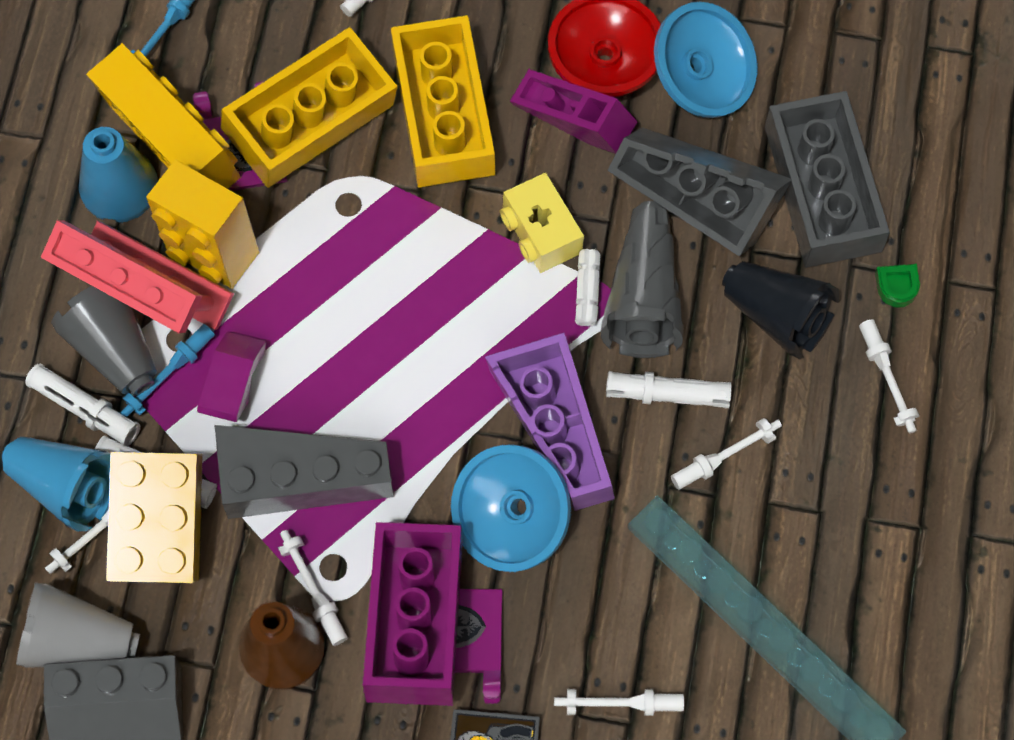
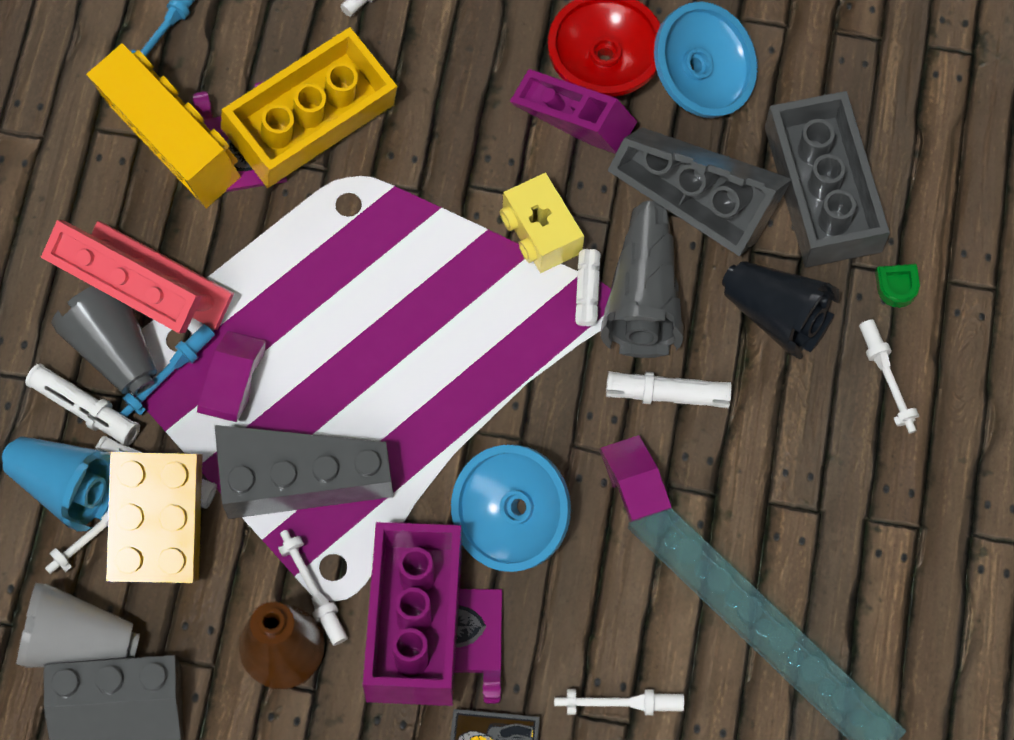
(114, 176): dark azure cone -> none
(203, 224): yellow brick -> none
(443, 101): yellow brick -> none
(551, 406): medium lavender wedge -> none
(636, 477): none -> magenta slope
(705, 465): white piece -> none

